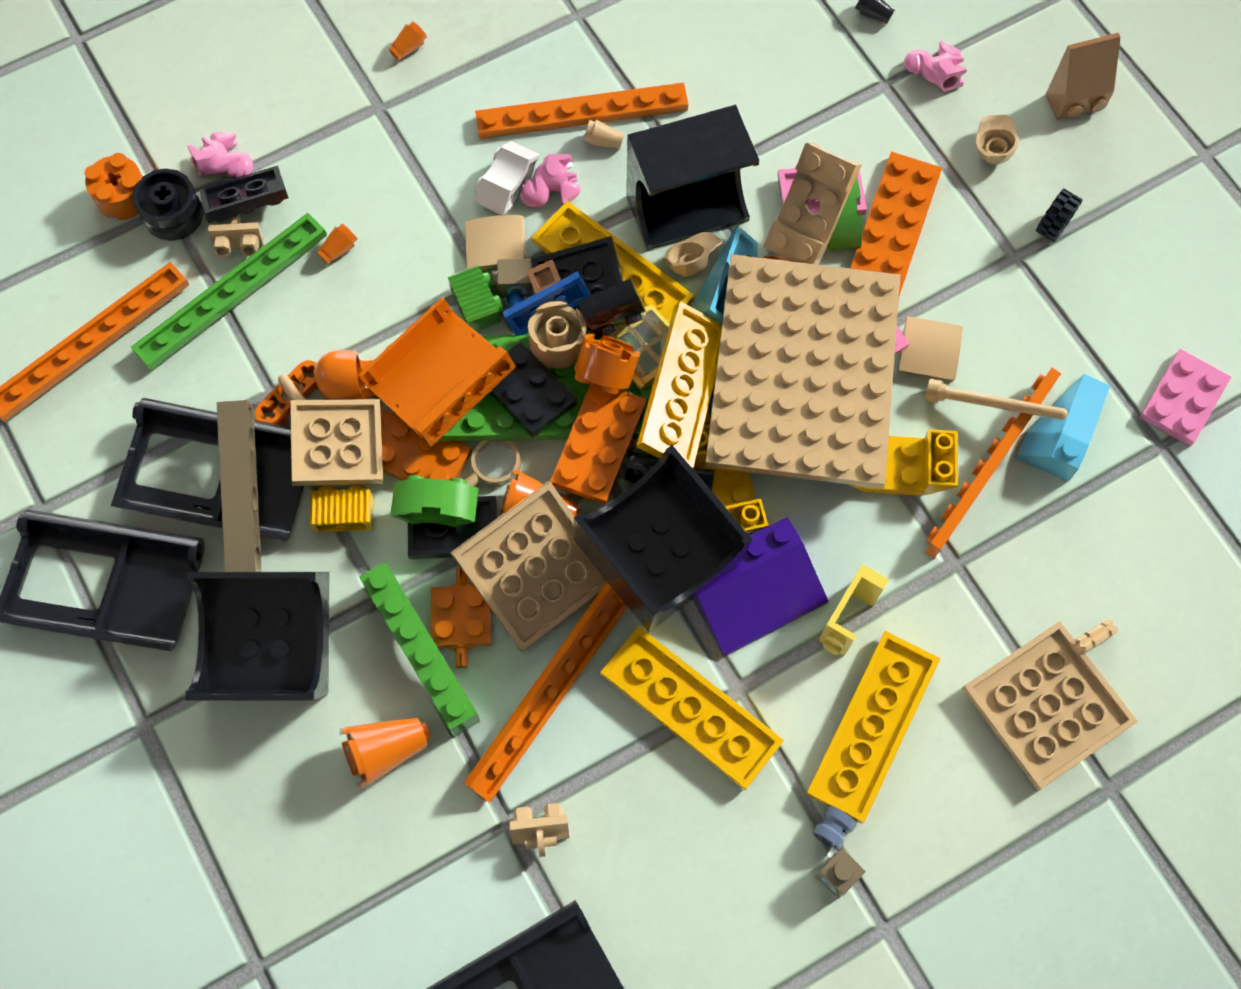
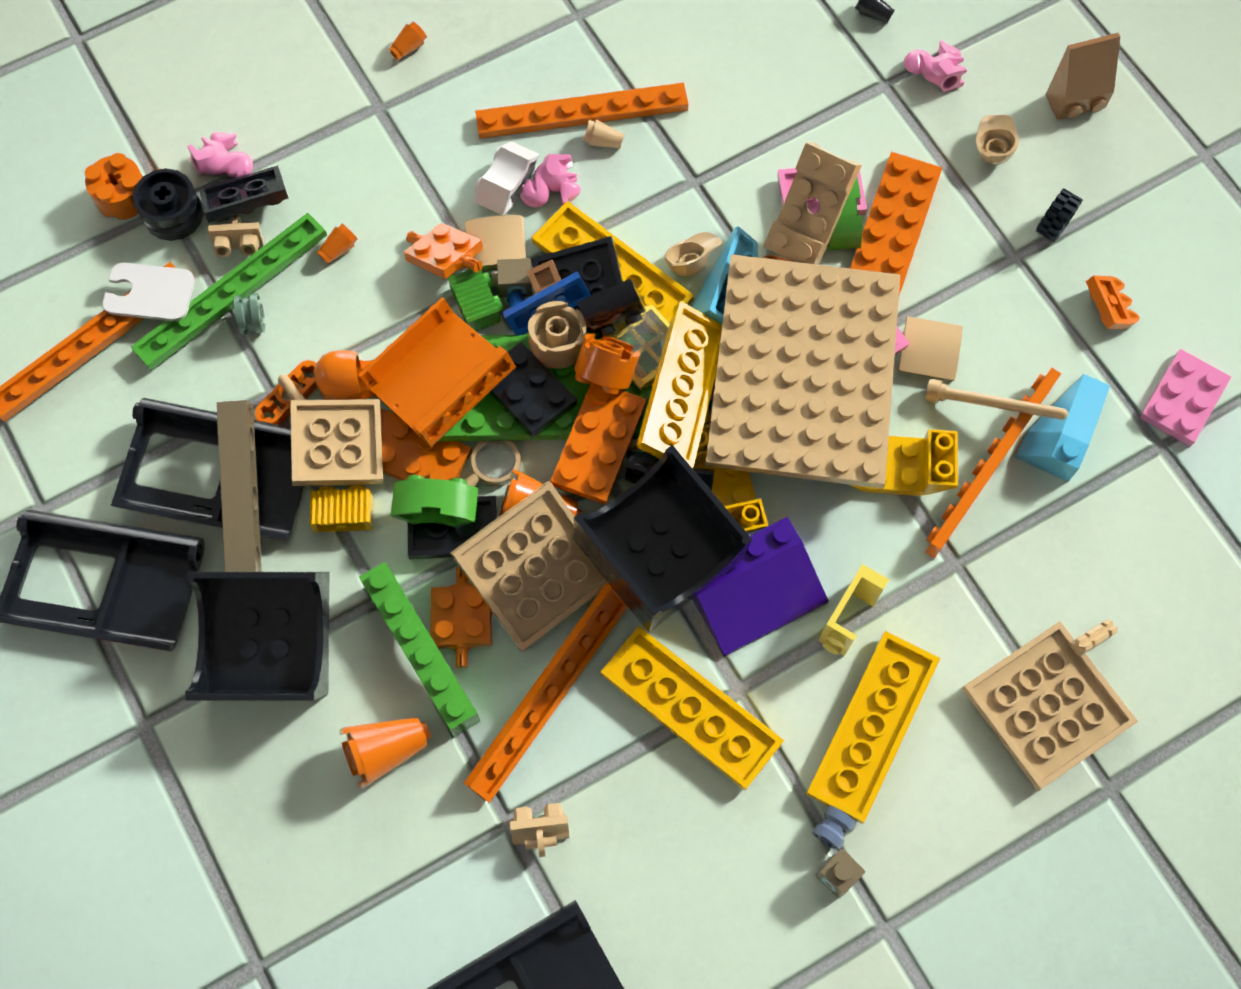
(155, 292): none -> white piece
(249, 314): none -> sand green wheel
(444, 250): none -> orange plate
(688, 176): black container -> none
(1111, 303): none -> orange plate

